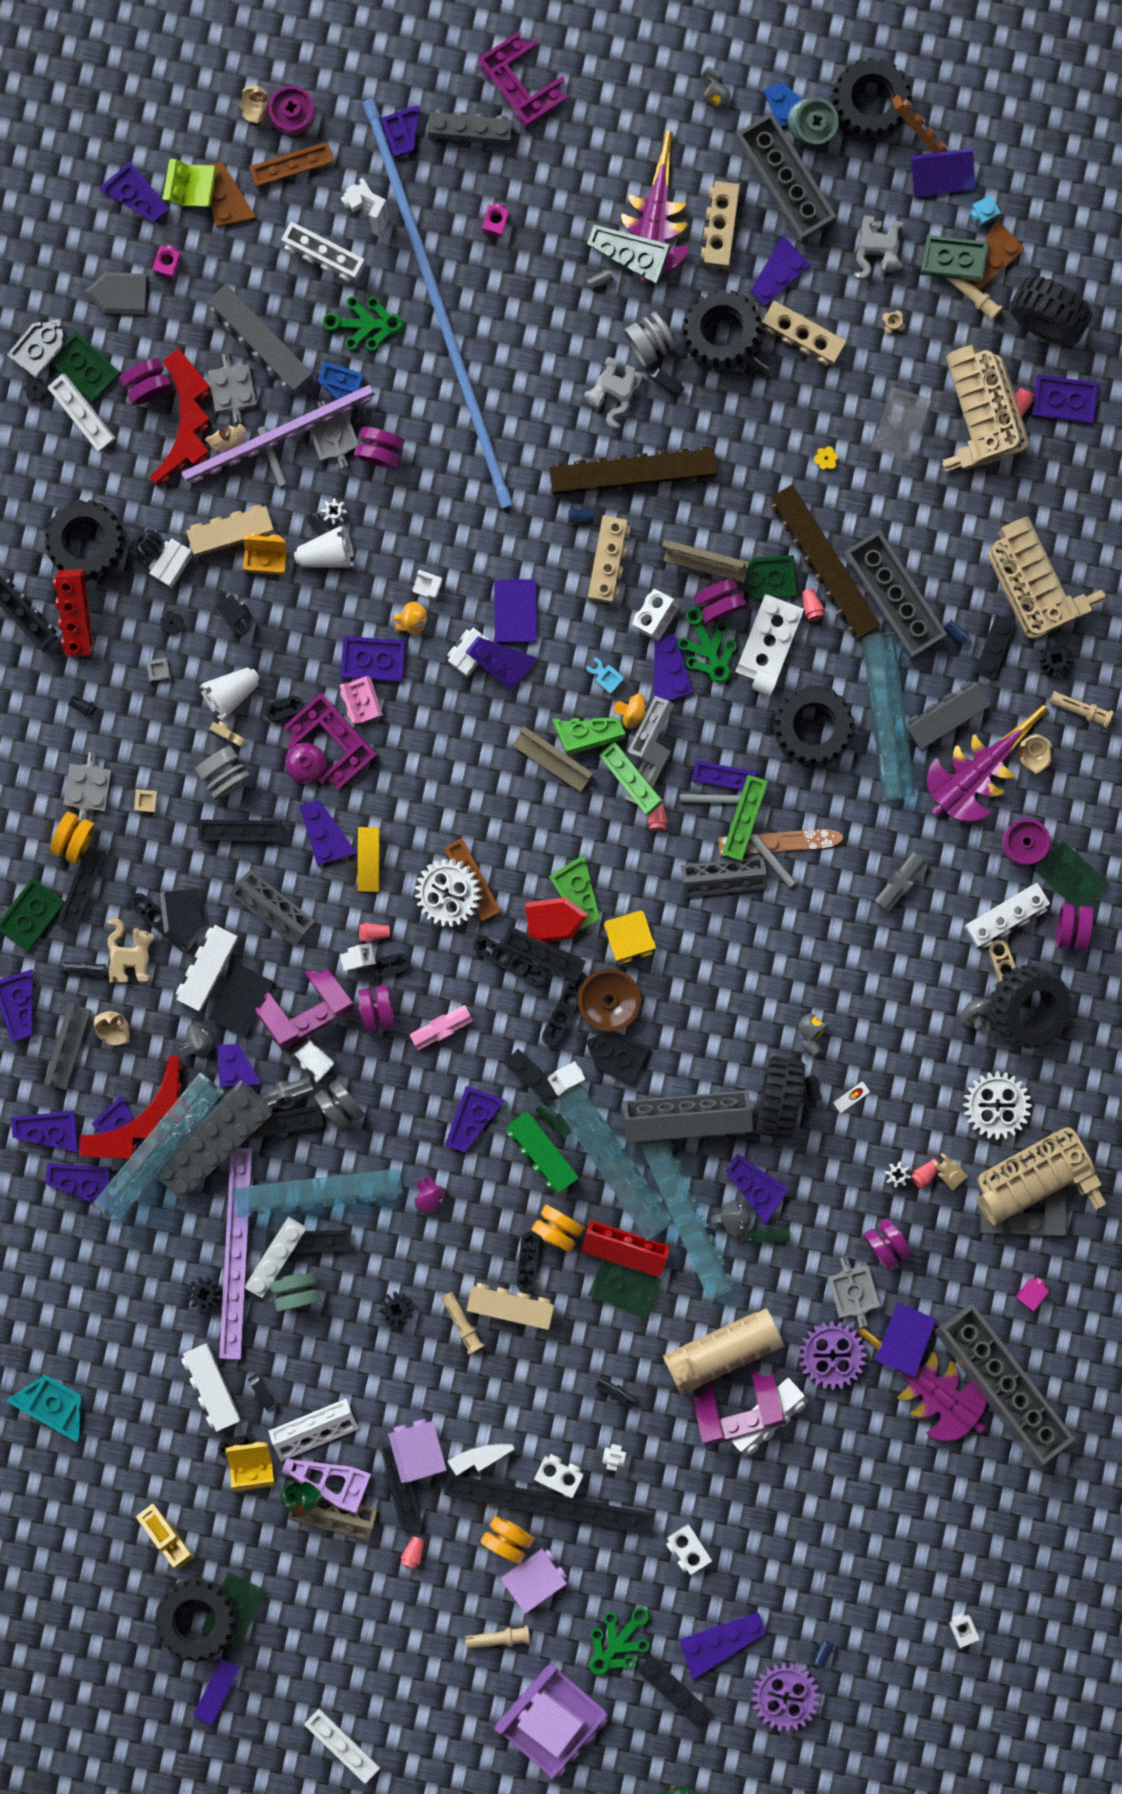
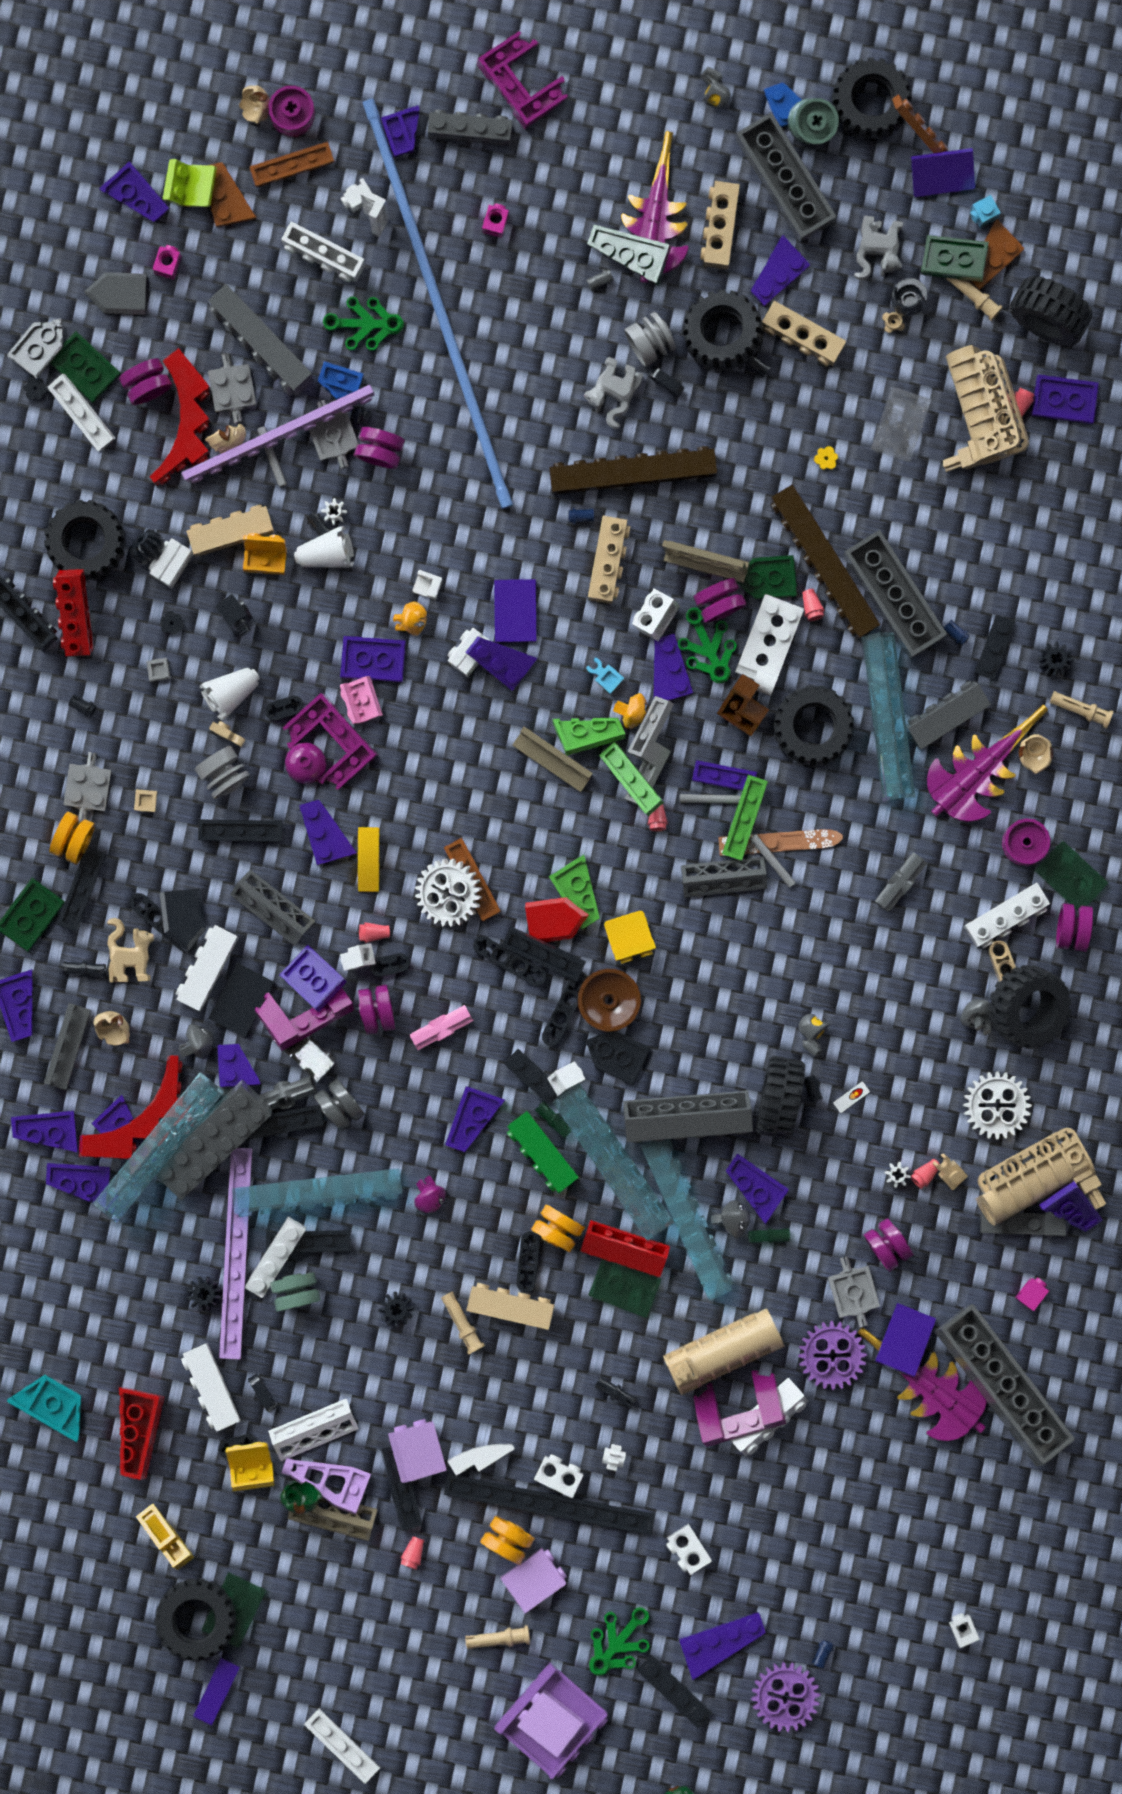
(138, 1430): none -> red wedge
(313, 978): none -> tile
(741, 708): none -> reddish brown brick
(909, 297): none -> black helmet
(1036, 580): tan piece -> none
(1072, 1206): none -> dark purple wing

